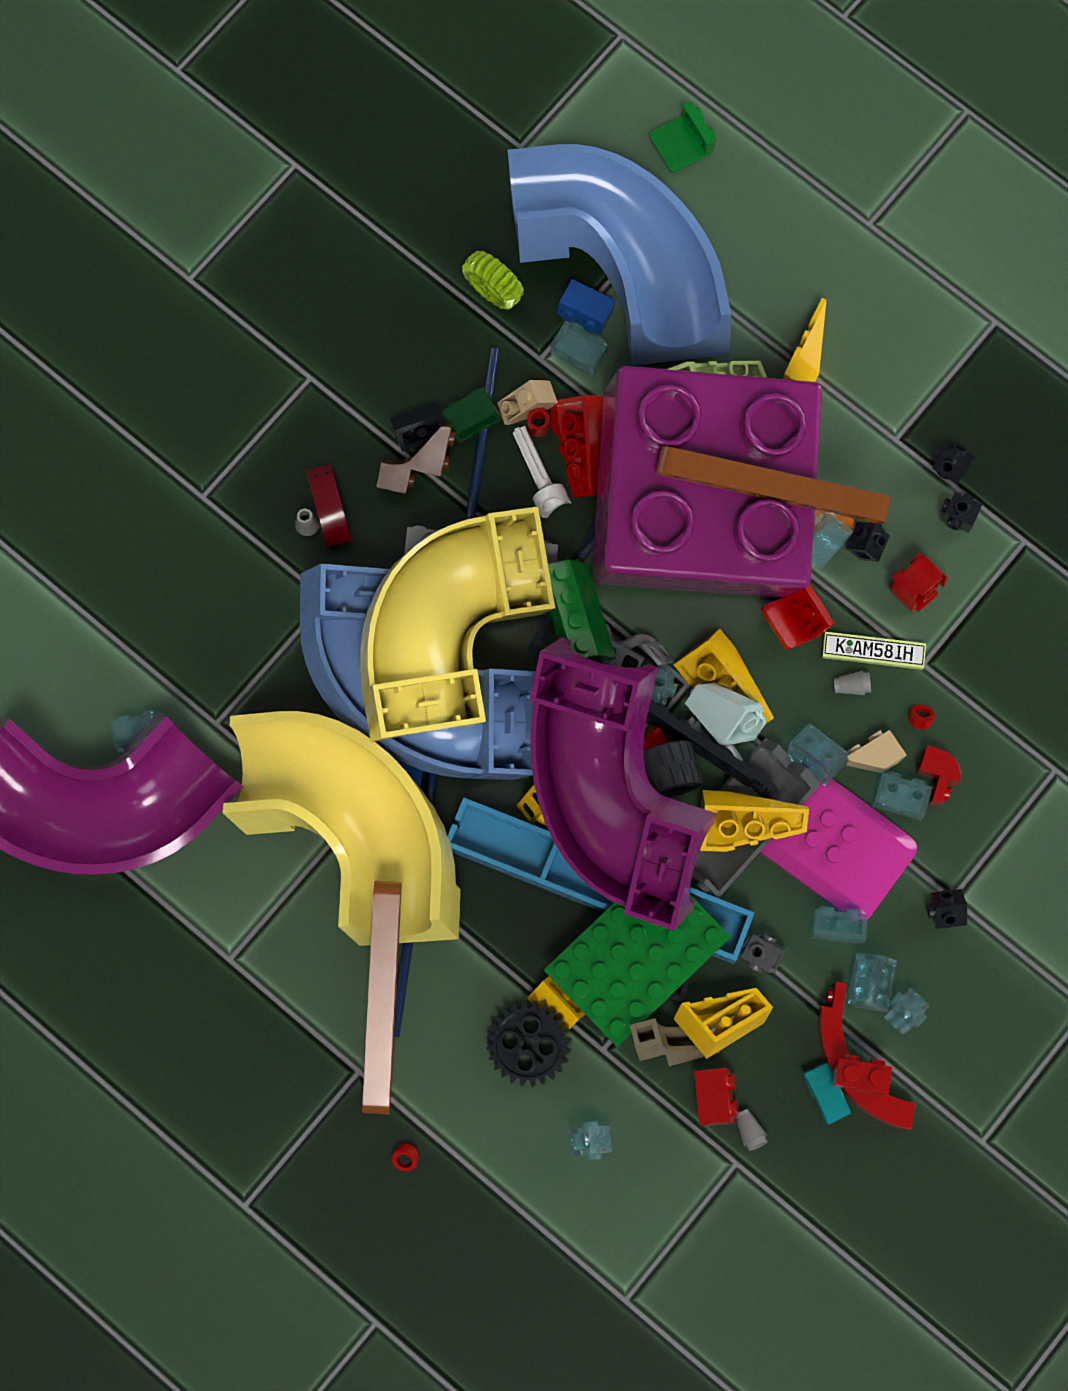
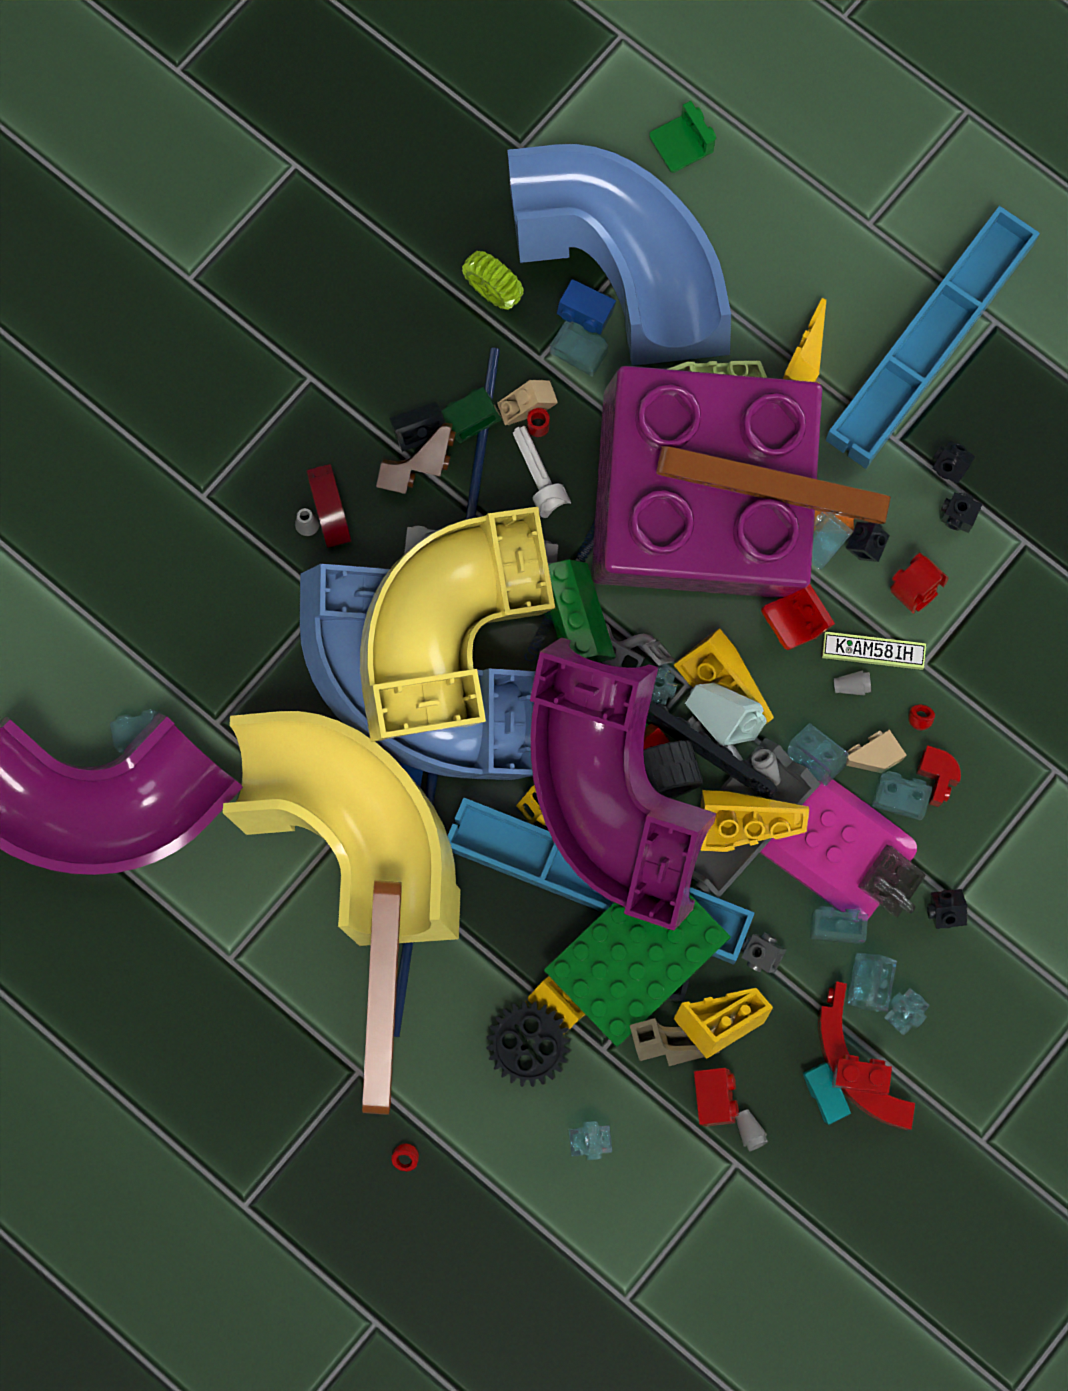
(579, 431): red wedge -> none
(766, 764): none -> light grey cone
(892, 881): none -> clear smoke plate
(932, 337): none -> dark azure piece

